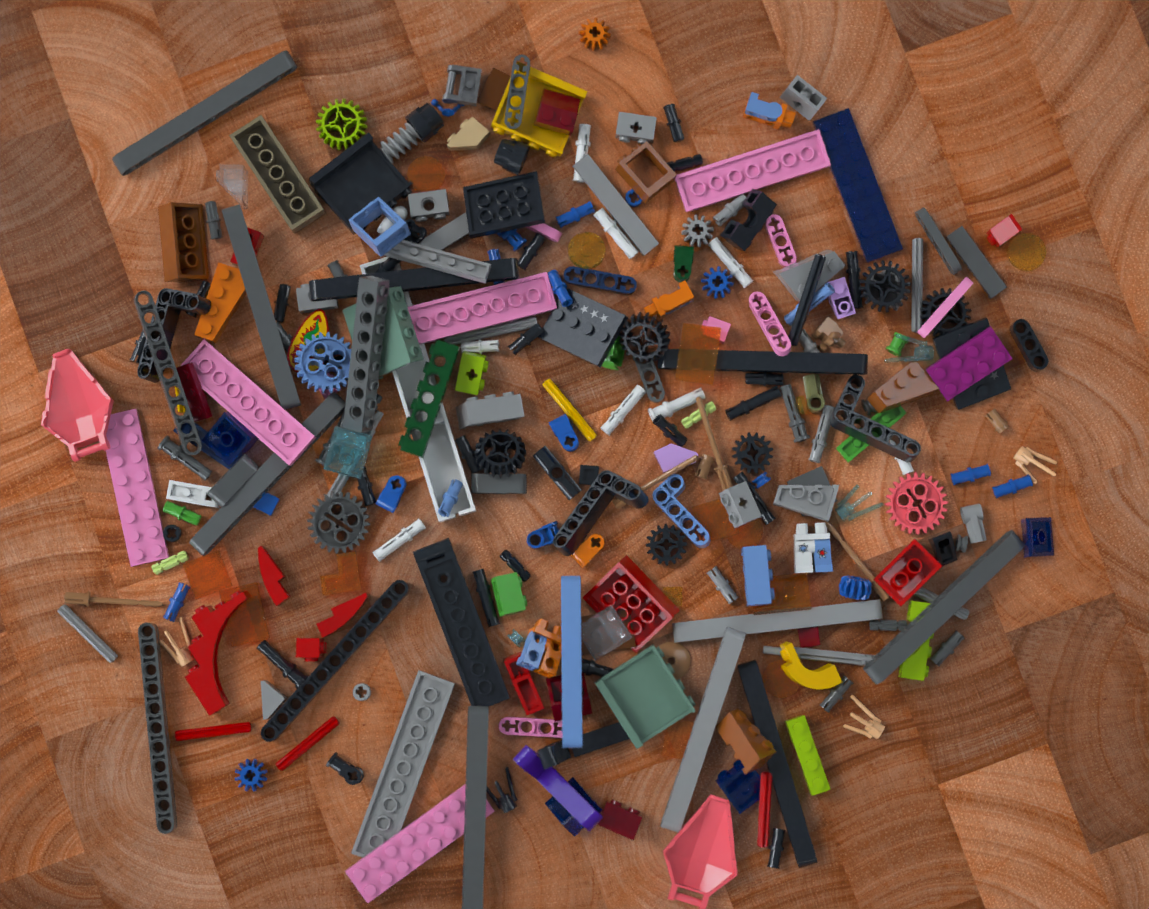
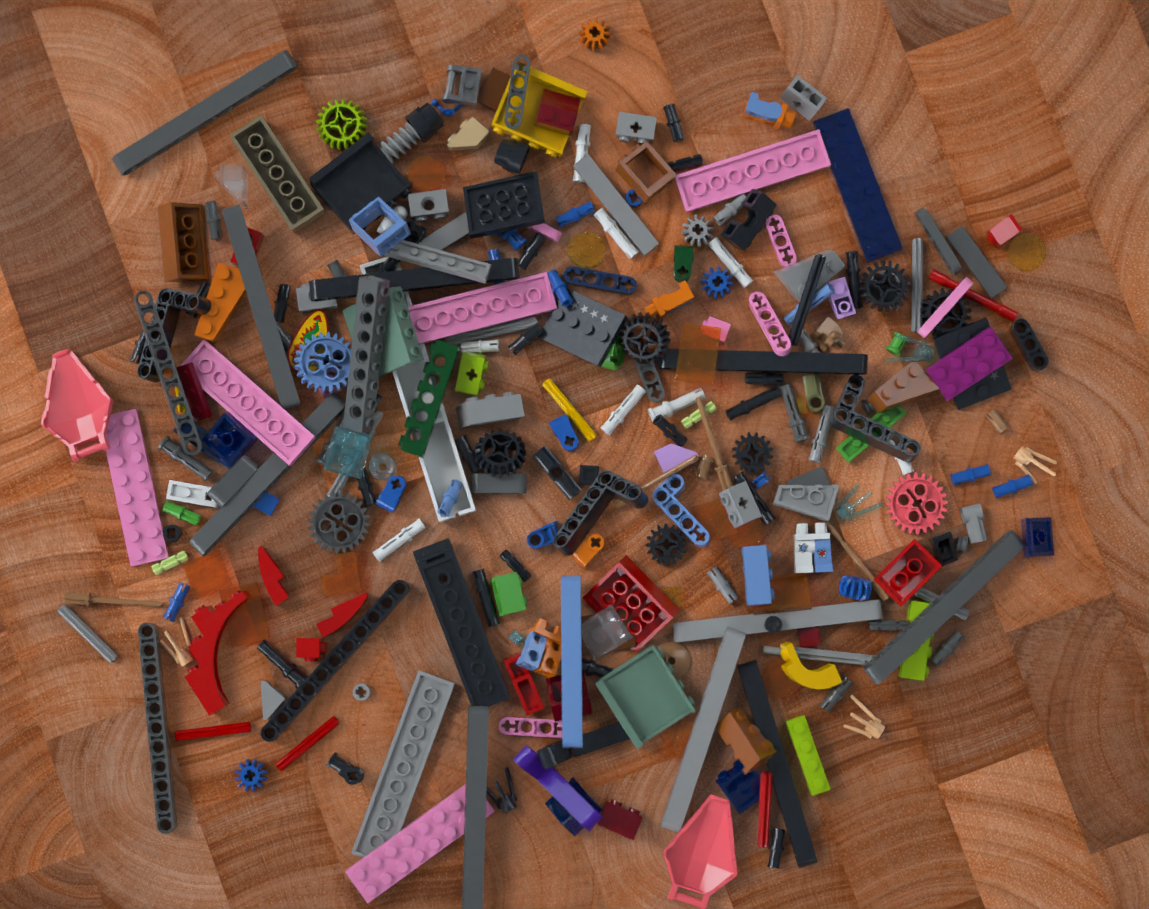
(379, 459): none -> wheel
(778, 627): none -> black bush
(1000, 309): none -> red piece

